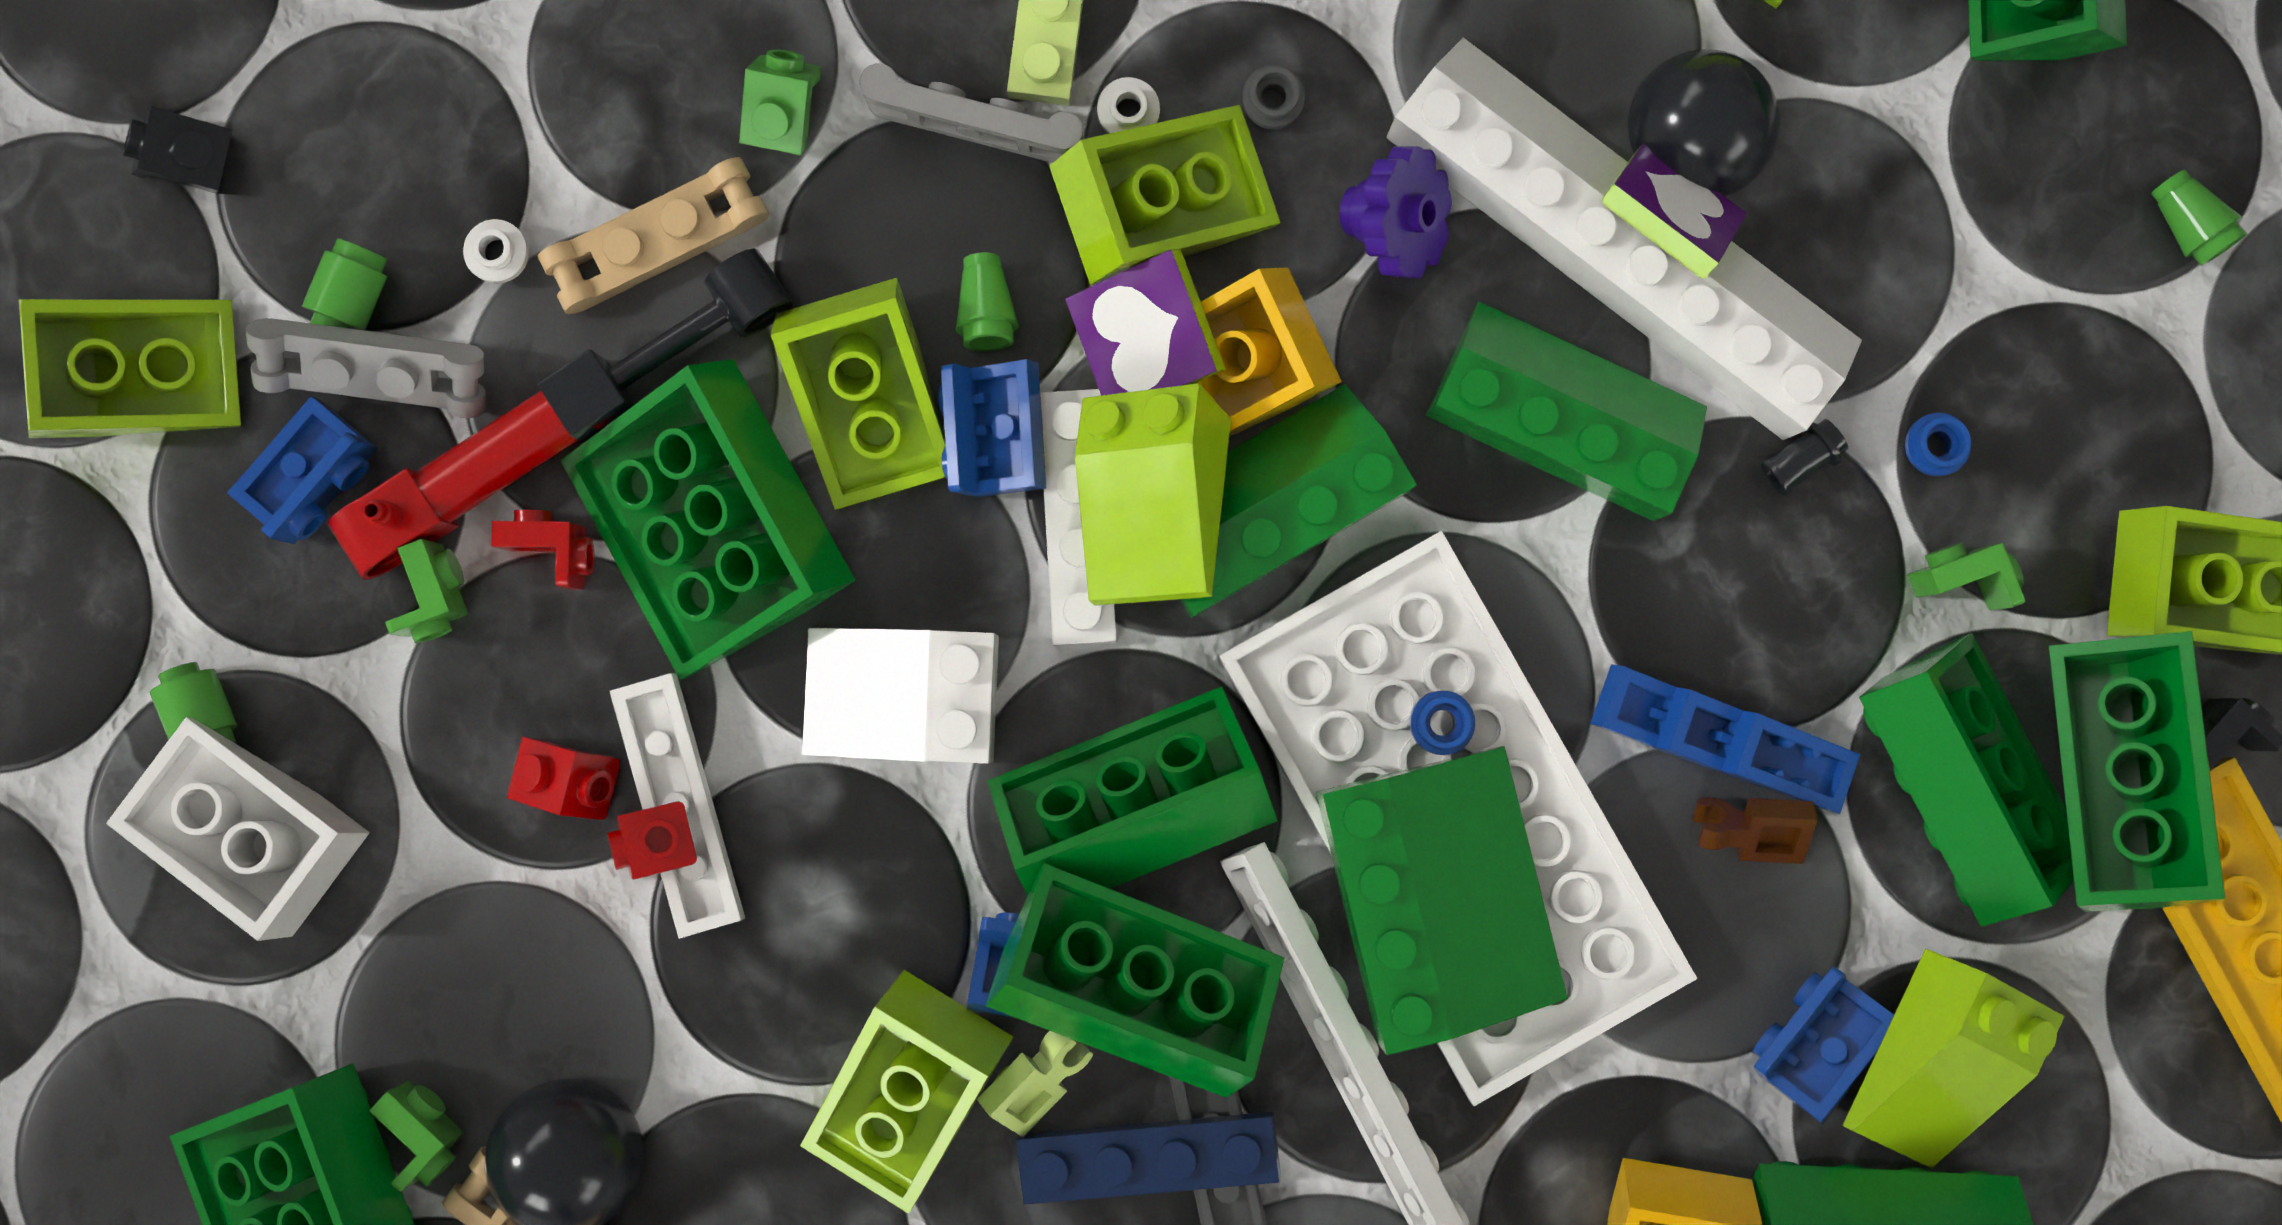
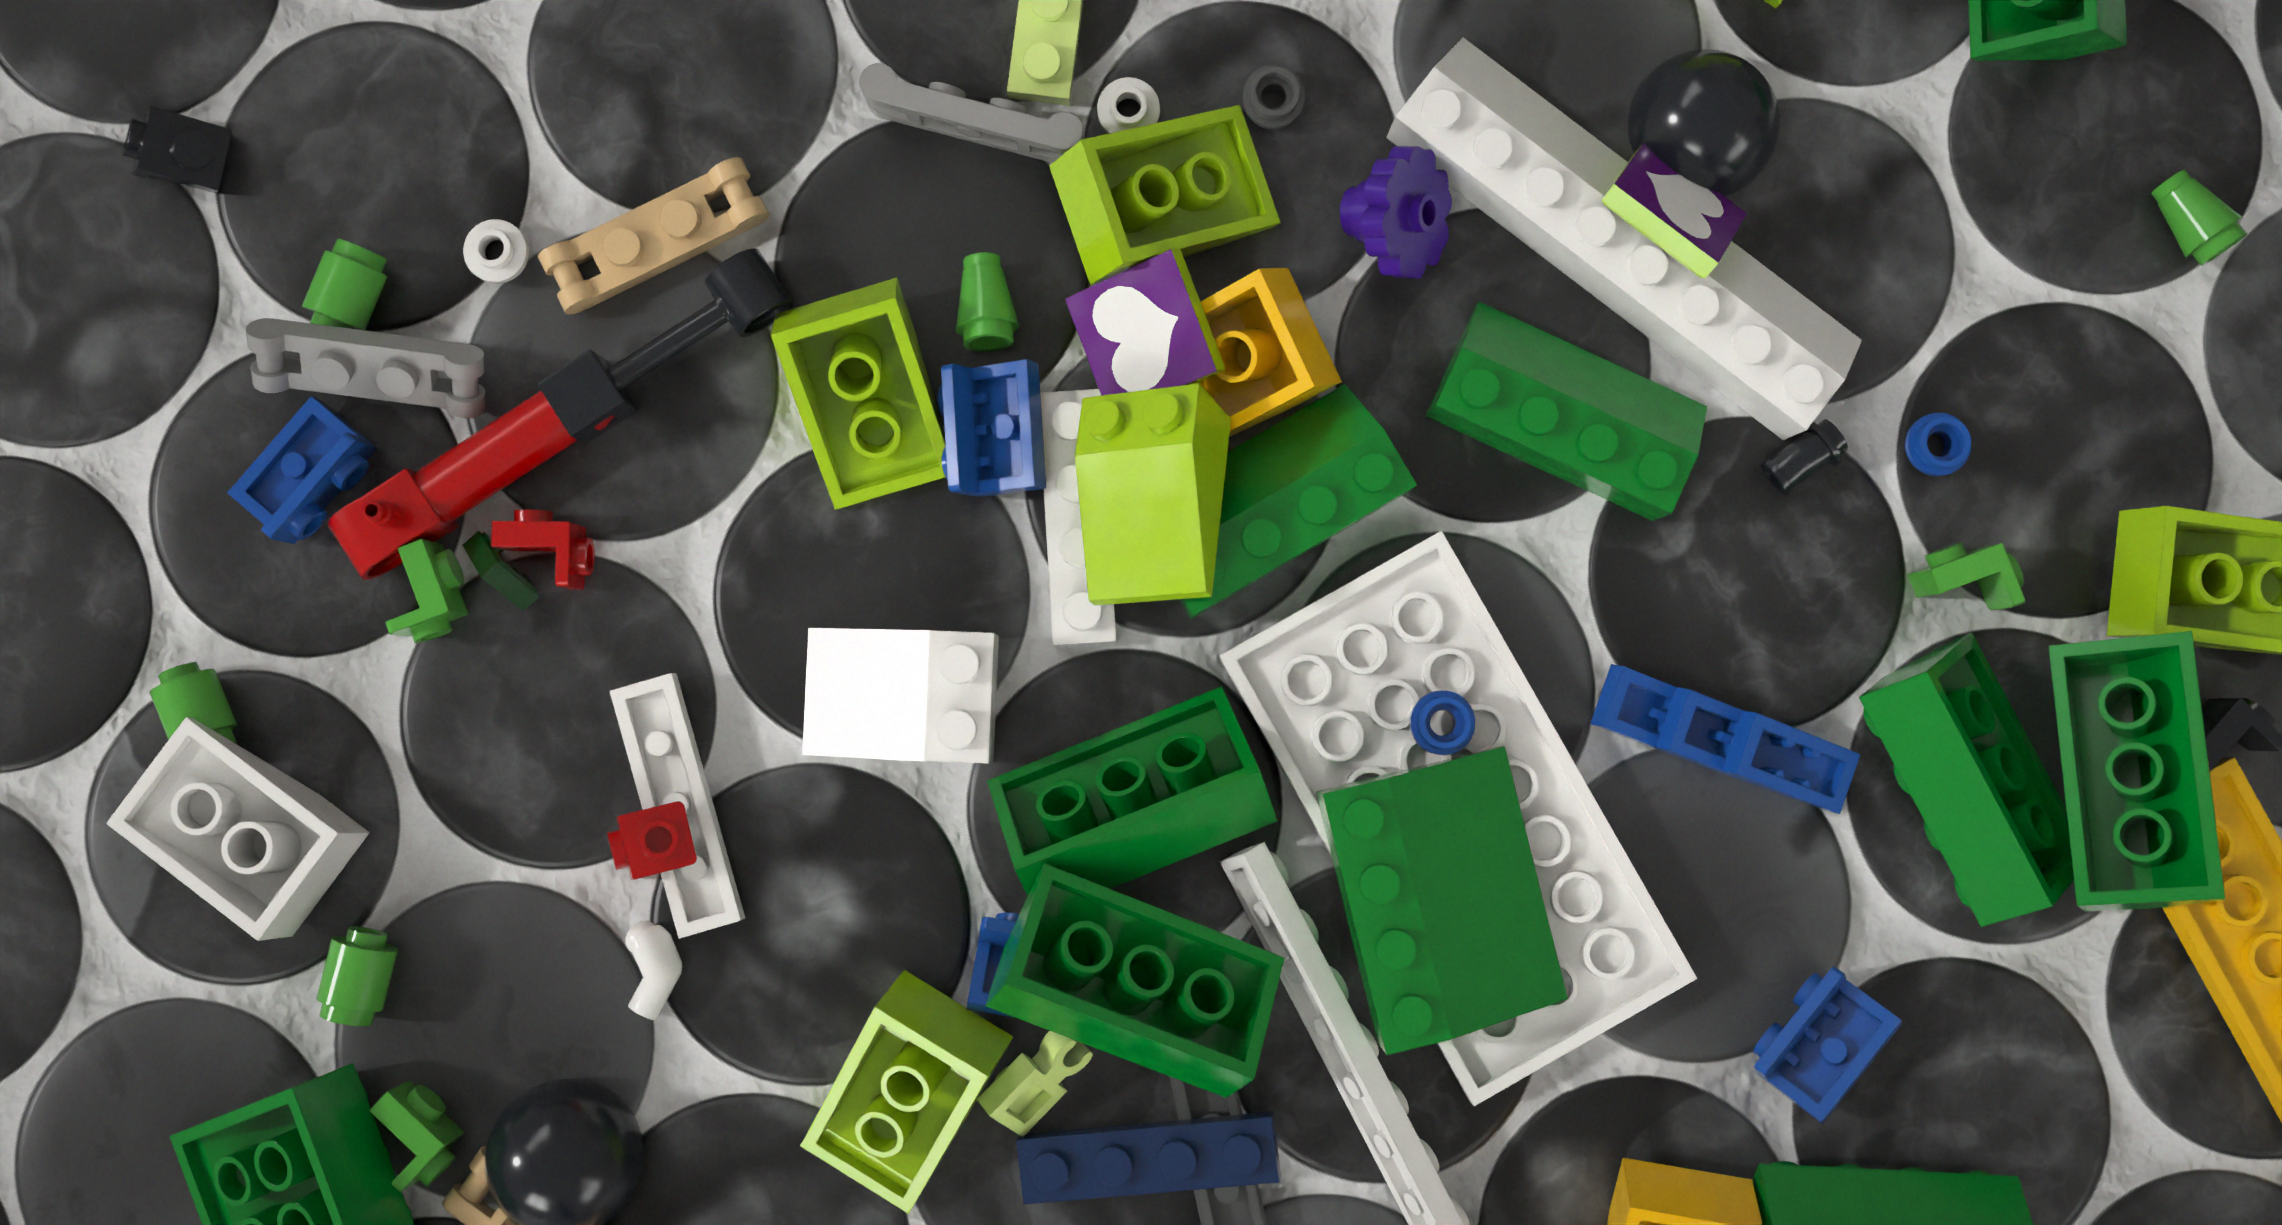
(128, 366): lime slope -> none
(356, 976): none -> bright green brick
(499, 573): none -> dark green tile
(563, 779): red bracket -> none
(659, 965): none -> white arm
(706, 516): green slope -> none
(778, 101): bright green bracket -> none
(1762, 833): reddish brown plate -> none
(1950, 1059): lime slope -> none

